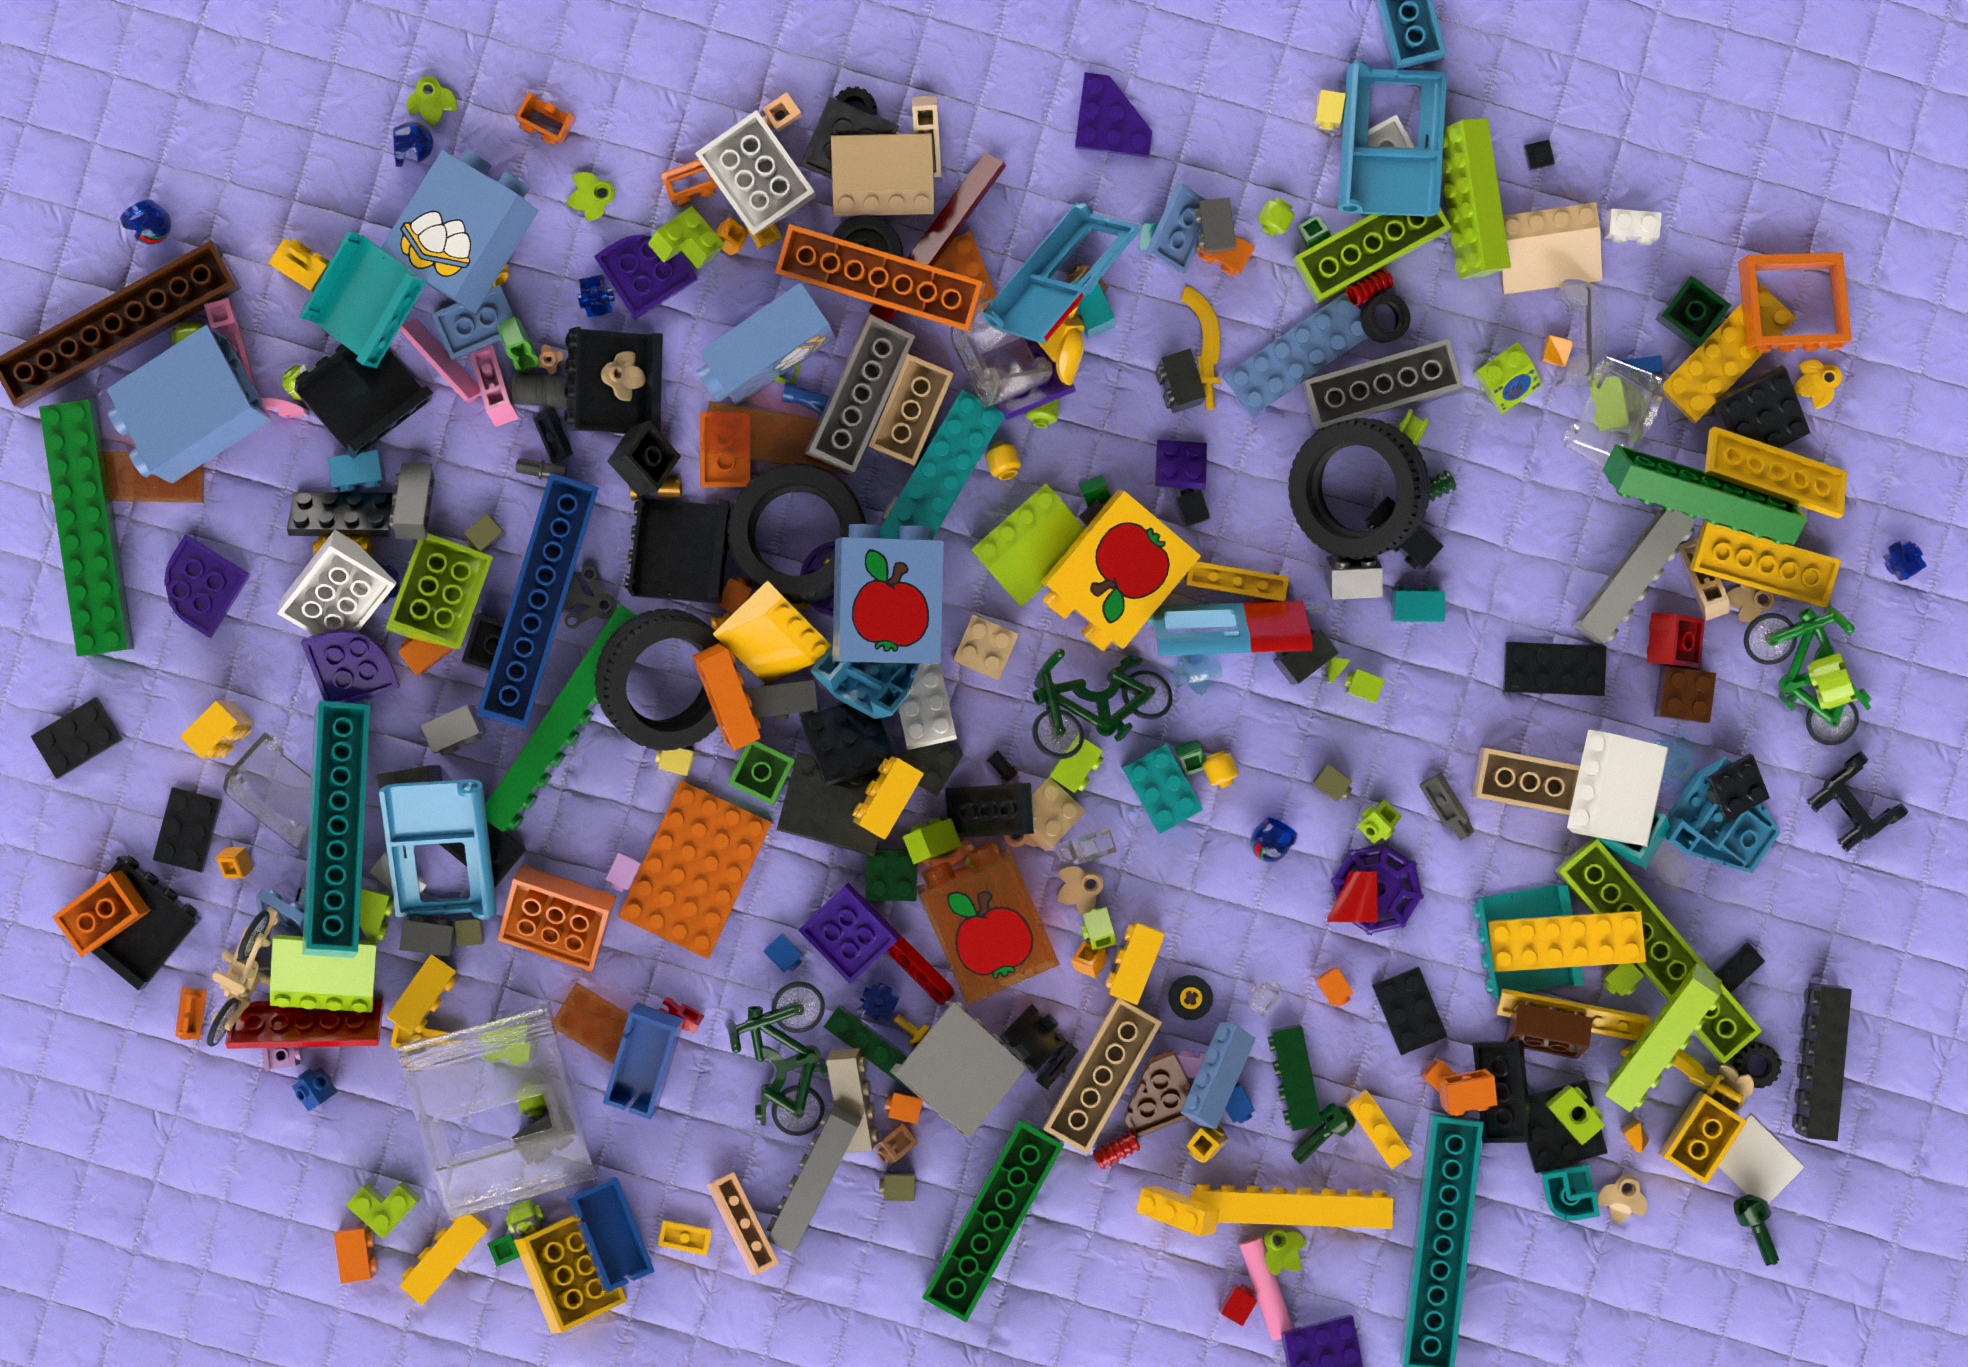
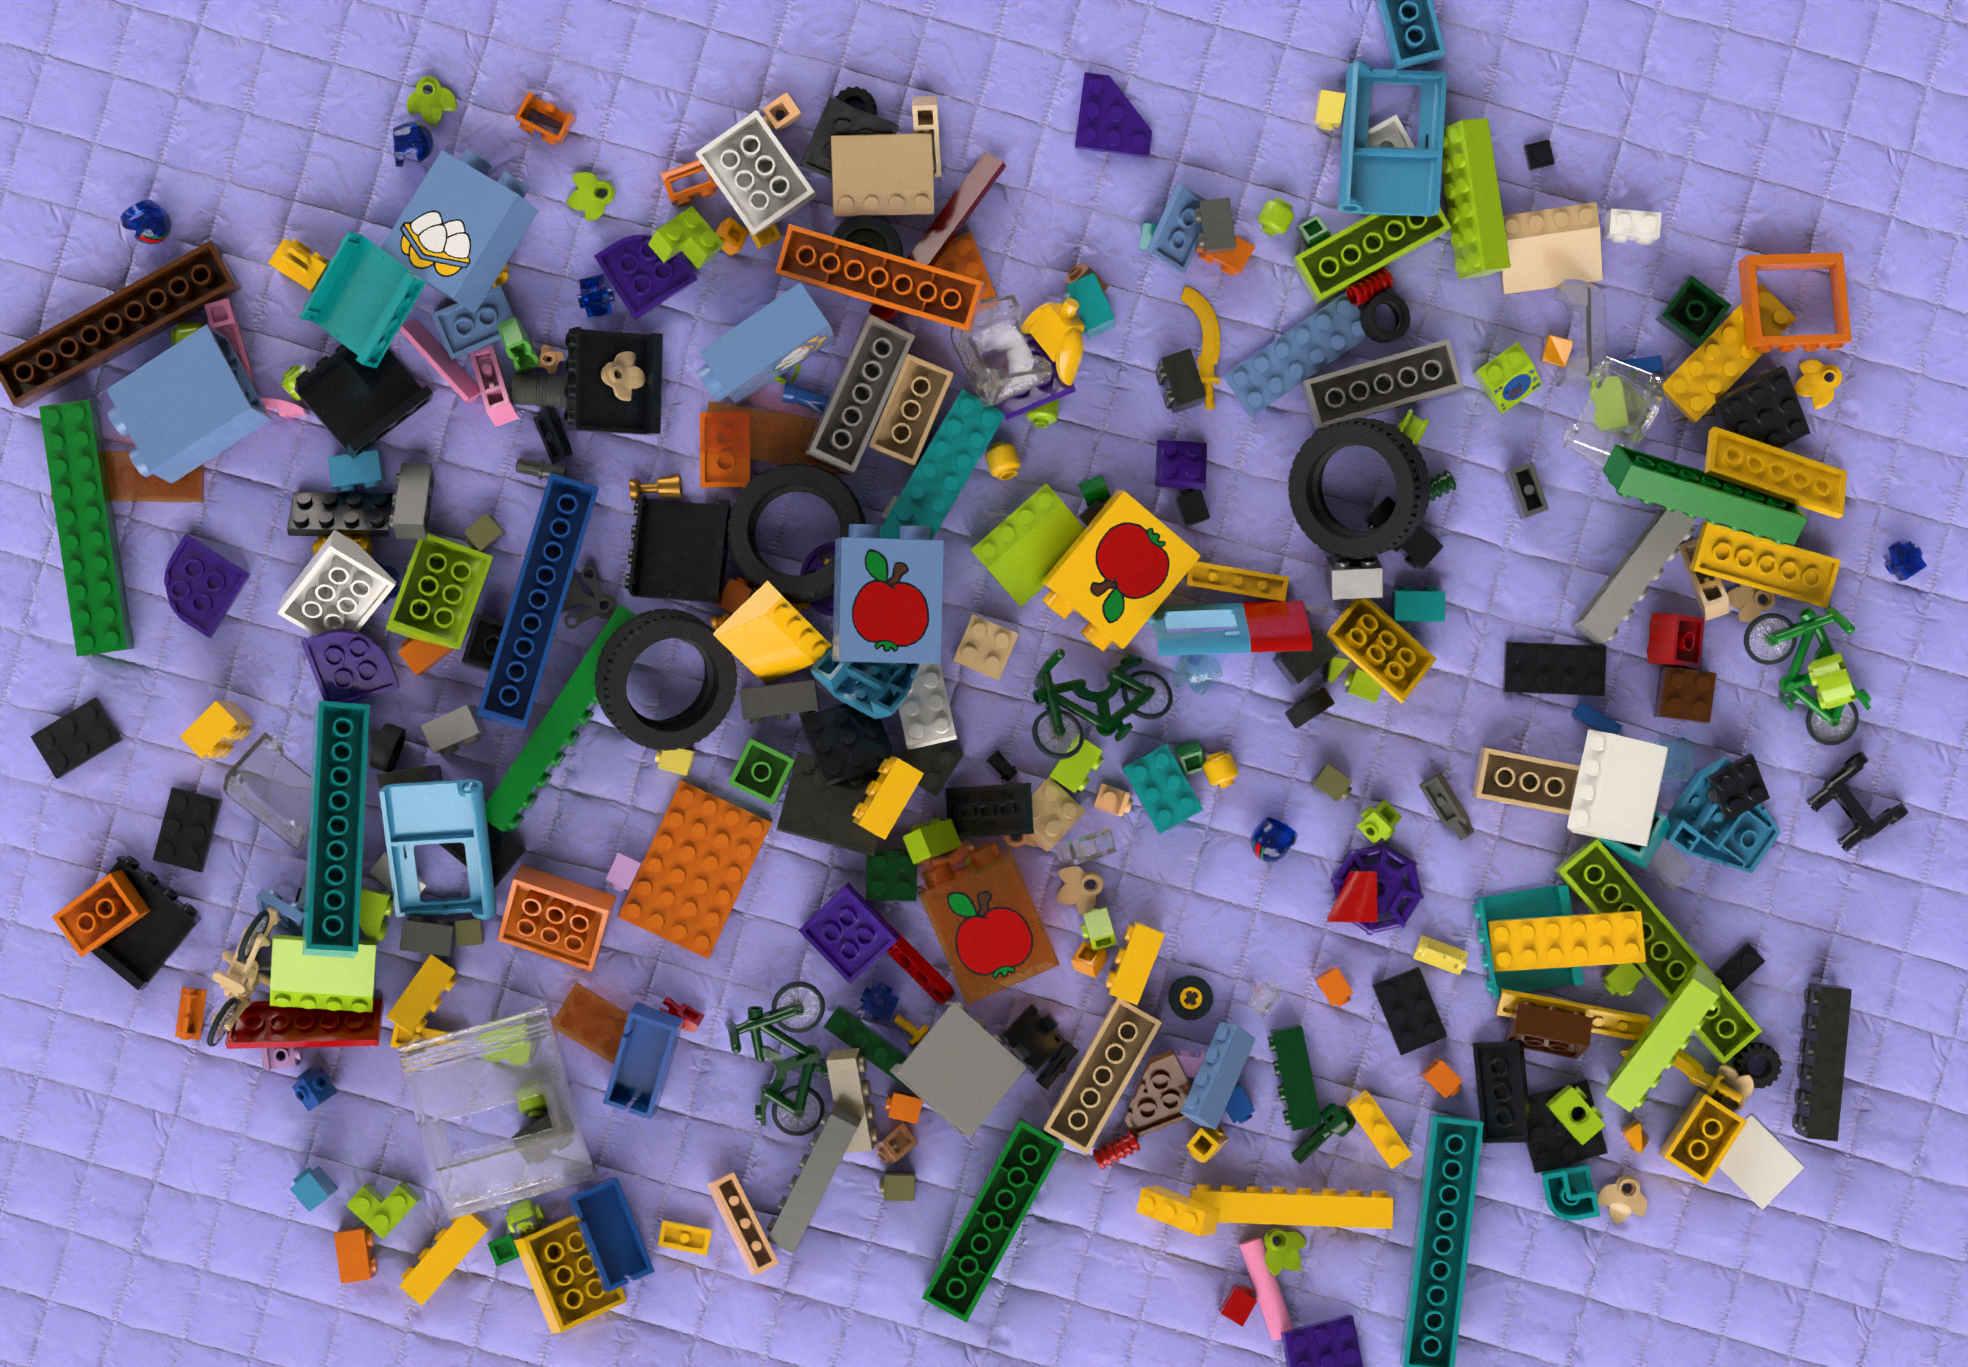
(234, 862): light orange slope -> none
(313, 1187): none -> dark azure brick
(387, 747): none -> black tyre
(644, 458): pearl dark grey brick -> none
(726, 696): orange brick -> none
(784, 953): blue brick -> none
(1036, 304): dark azure piece -> none
(1113, 800): none -> light nougat bracket
(1309, 707): none -> black tyre
(1381, 647): none -> yellow slope
(1441, 955): none -> light yellow hinge
(1467, 1092): orange brick -> none
(1526, 490): none -> dark grey brick
(1595, 719): none -> blue piece
(1755, 1217): dark green piece -> none

